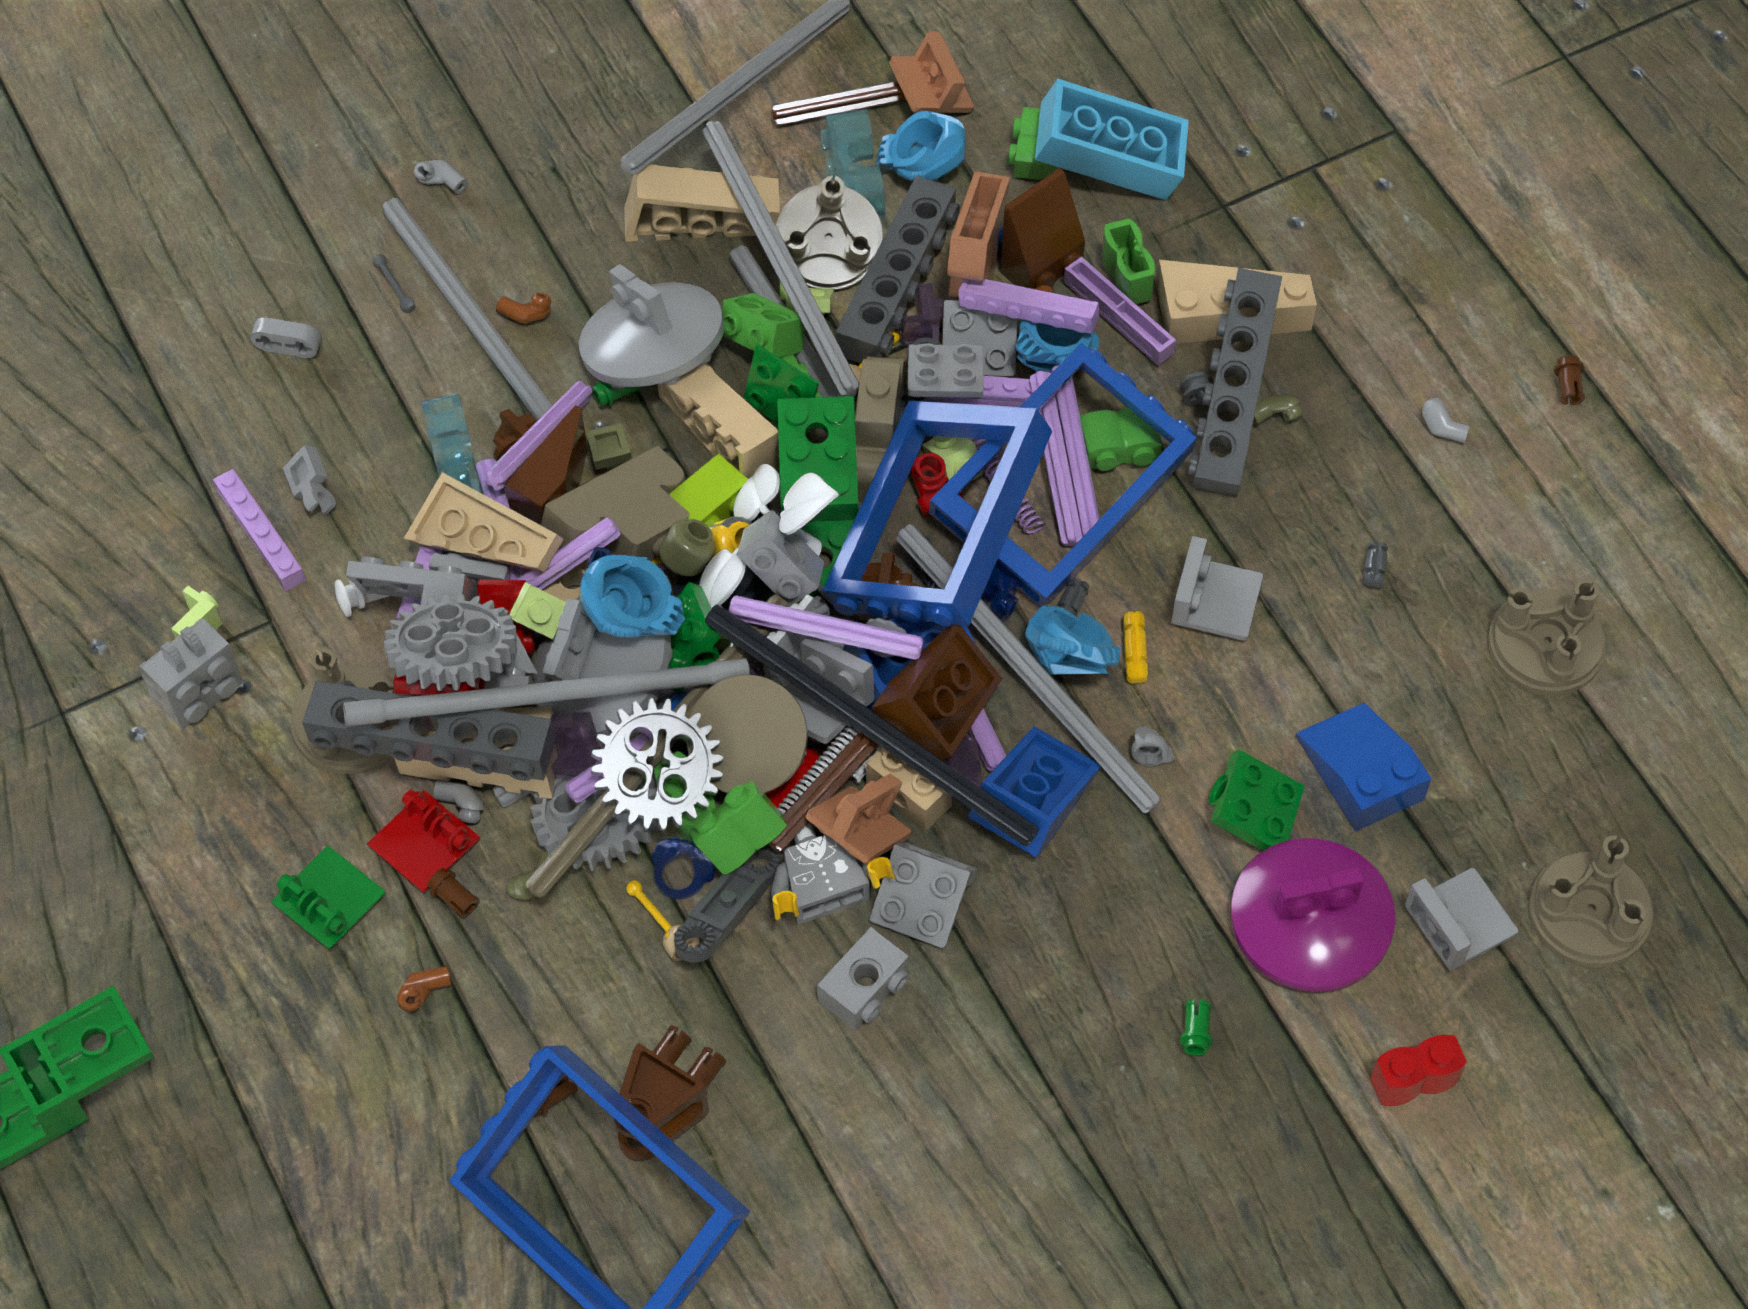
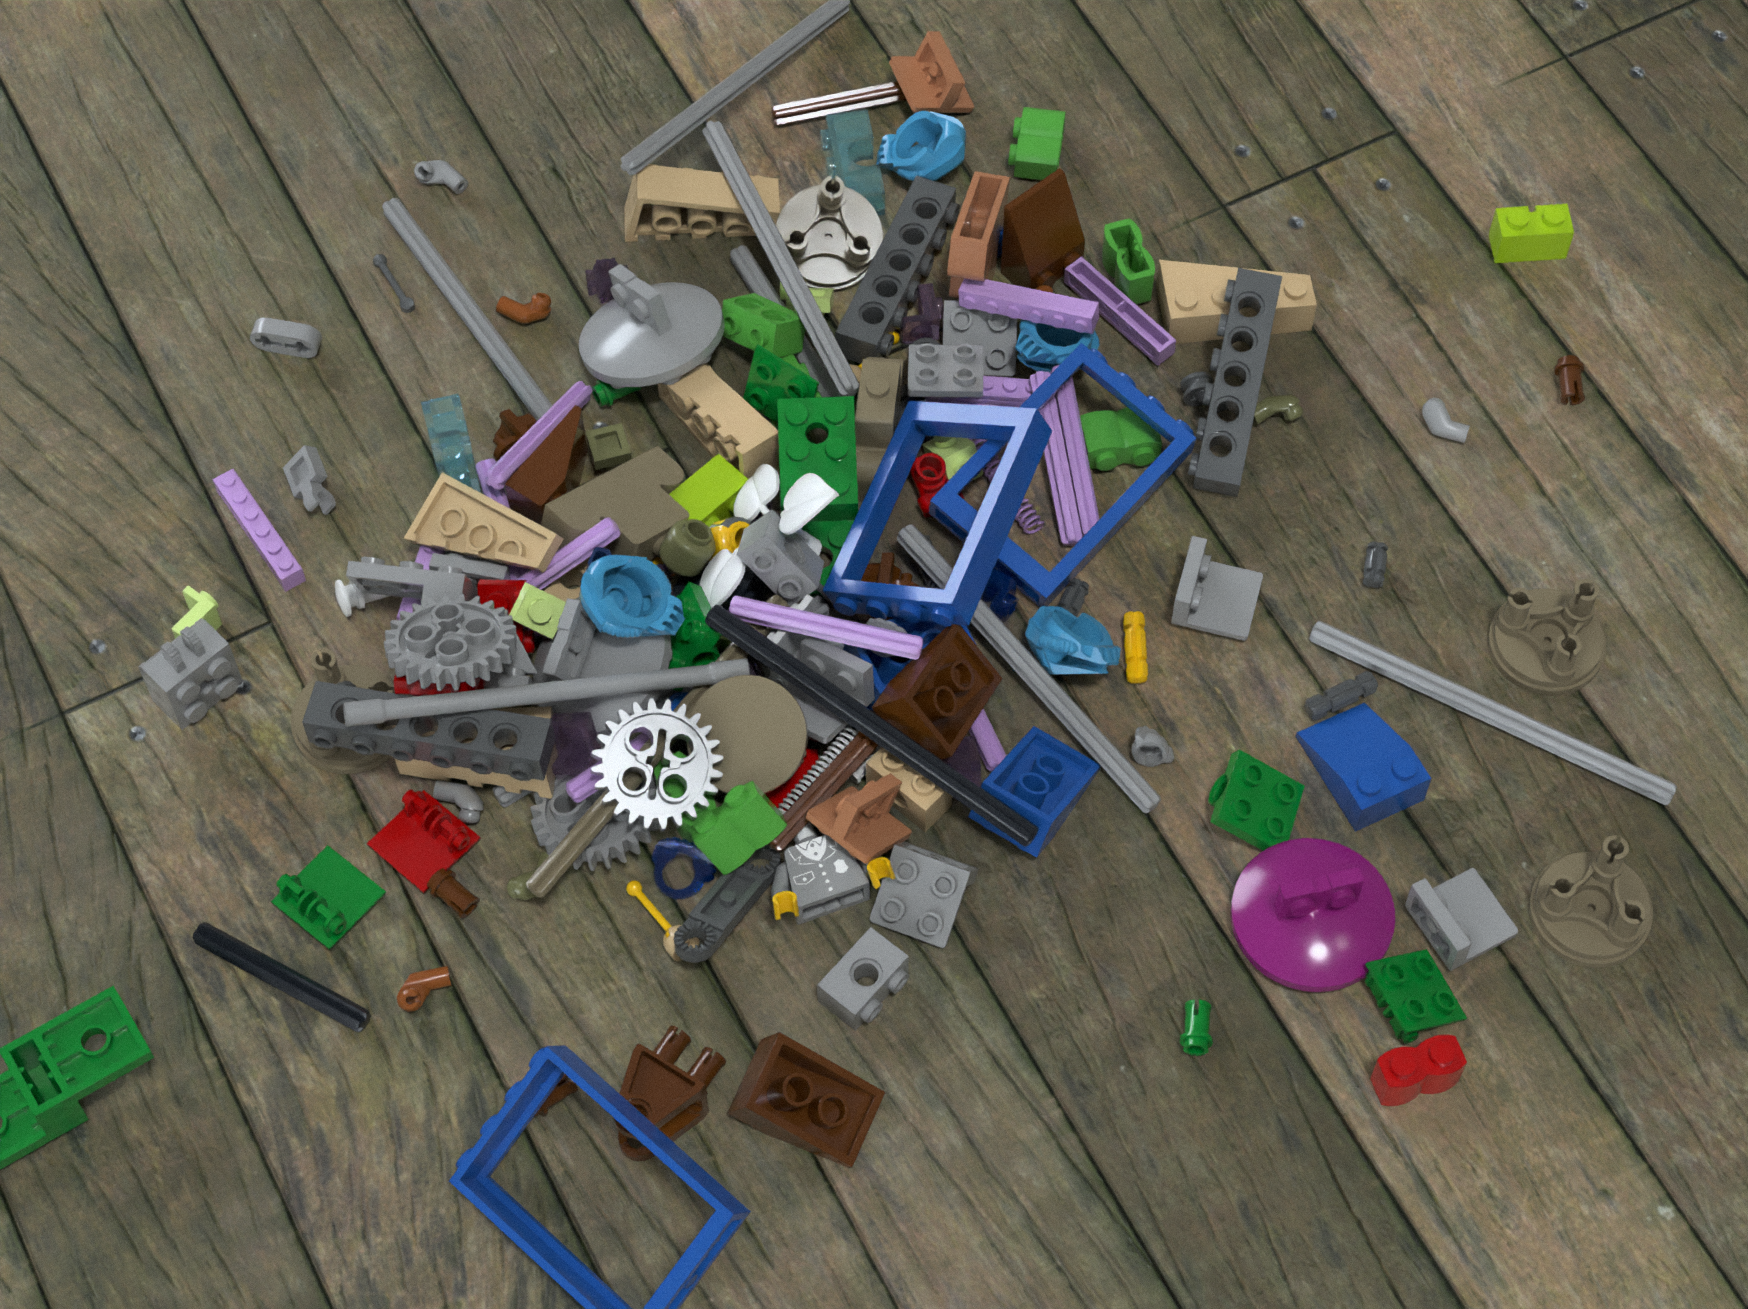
(281, 977): none -> black axle
(599, 279): none -> clear purple gear
(806, 1100): none -> reddish brown slope
(1112, 139): medium azure brick -> none
(1341, 695): none -> dark grey axle
(1414, 994): none -> green hinge
(1493, 713): none -> light grey axle
(1531, 236): none -> lime piece

